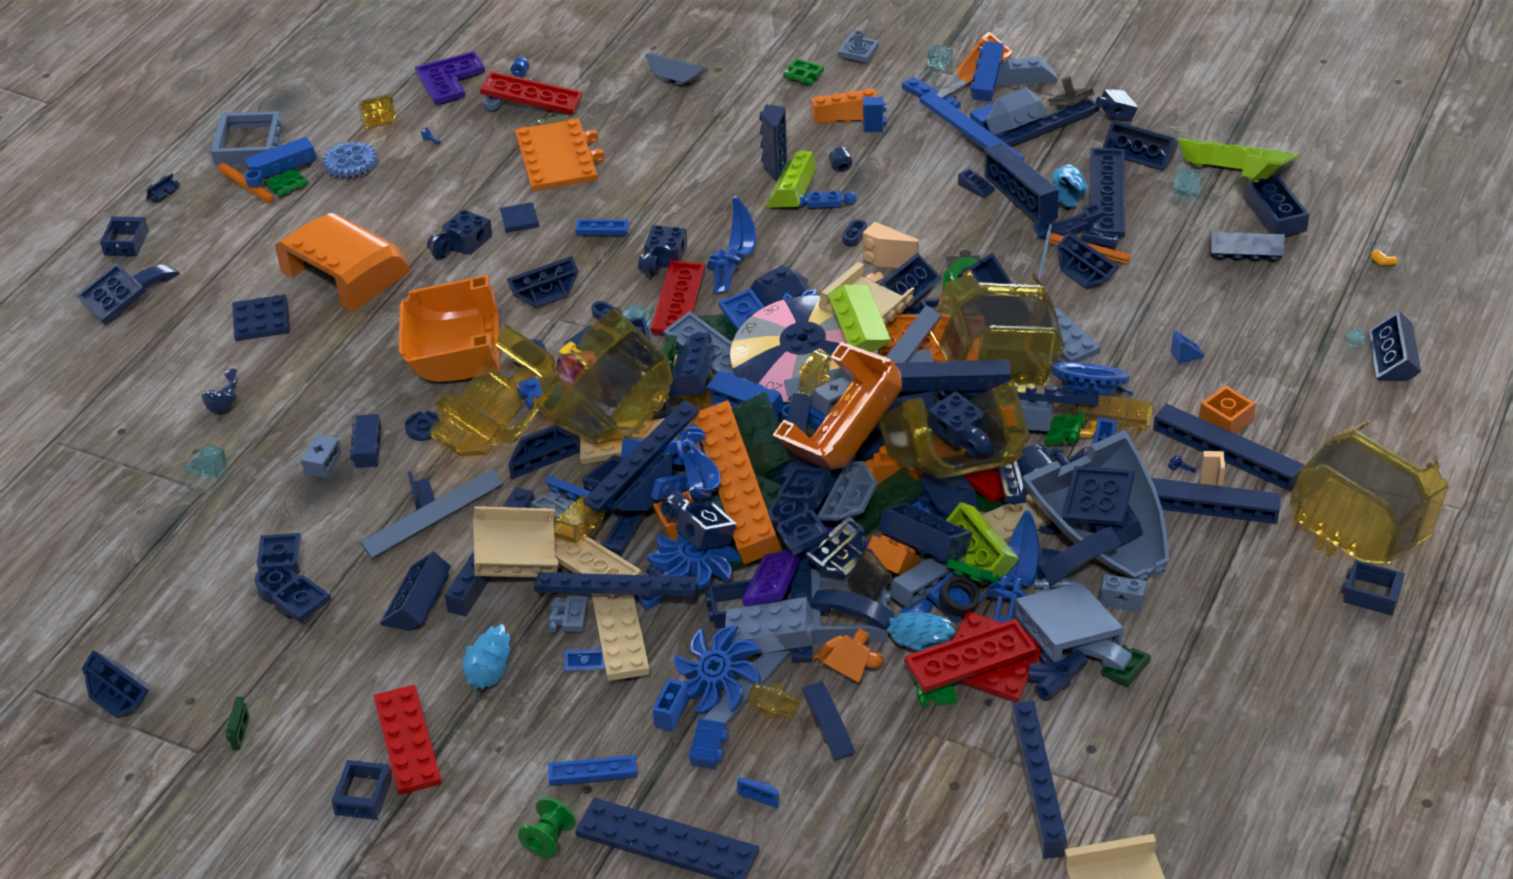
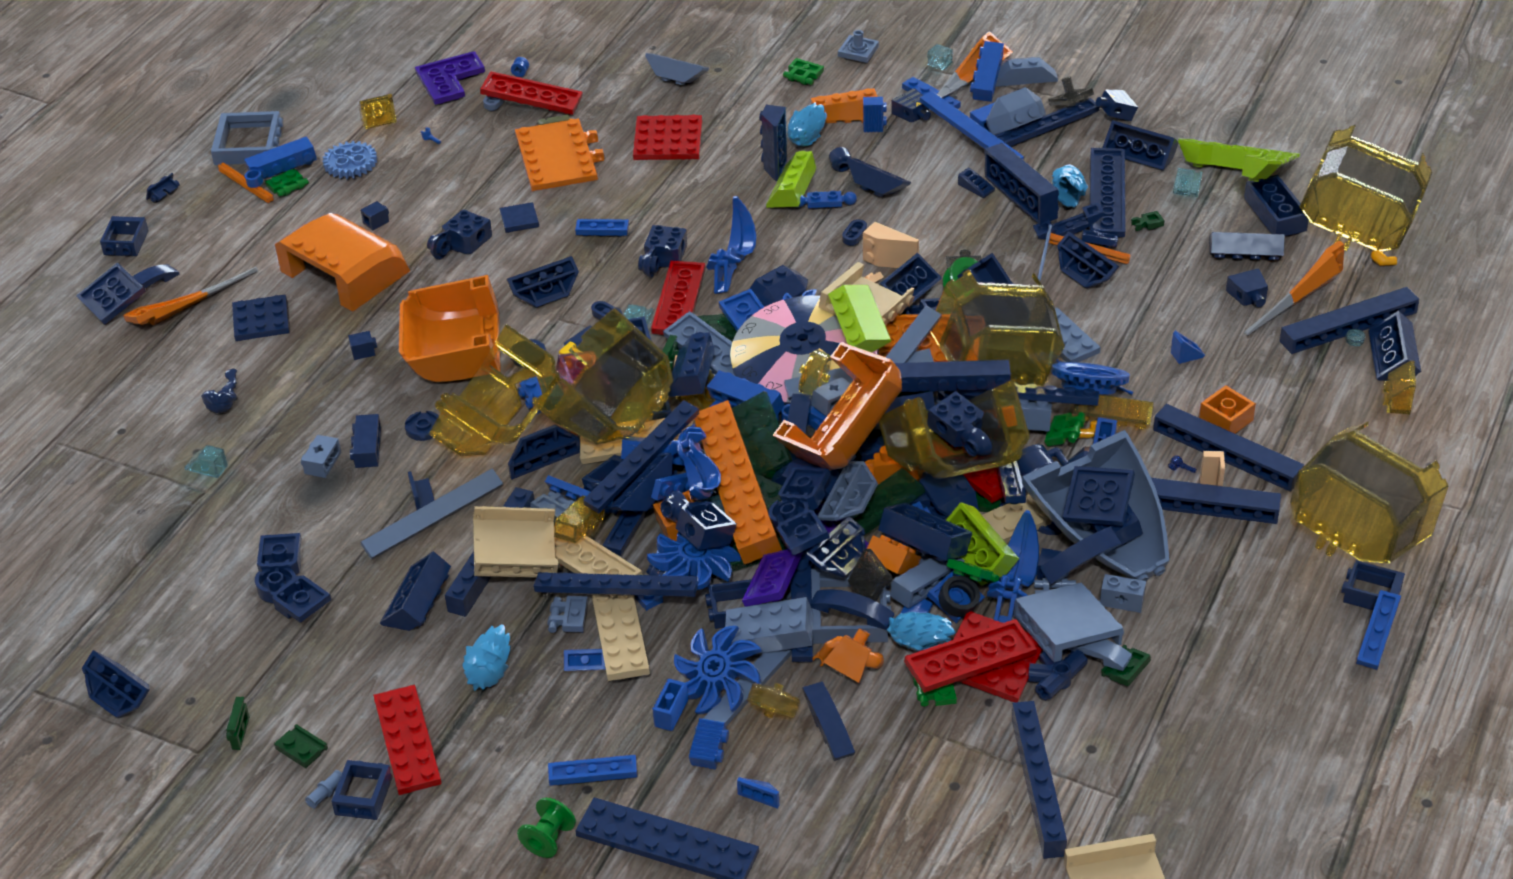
(160, 311): none -> orange plate
(300, 746): none -> dark green plate
(323, 790): none -> sand blue pin
(362, 345): none -> dark blue brick
(375, 215): none -> dark blue brick
(667, 137): none -> red plate
(806, 125): none -> dark azure head
(875, 178): none -> dark blue wedge
(909, 107): none -> dark blue torso
(1149, 220): none -> dark green plate
(1248, 287): none -> dark blue torso
(1321, 274): none -> orange plate
(1338, 322): none -> dark blue brick
(1365, 192): none -> clear yellow windscreen
(1378, 629): none -> blue plate
(1400, 389): none -> clear yellow slope

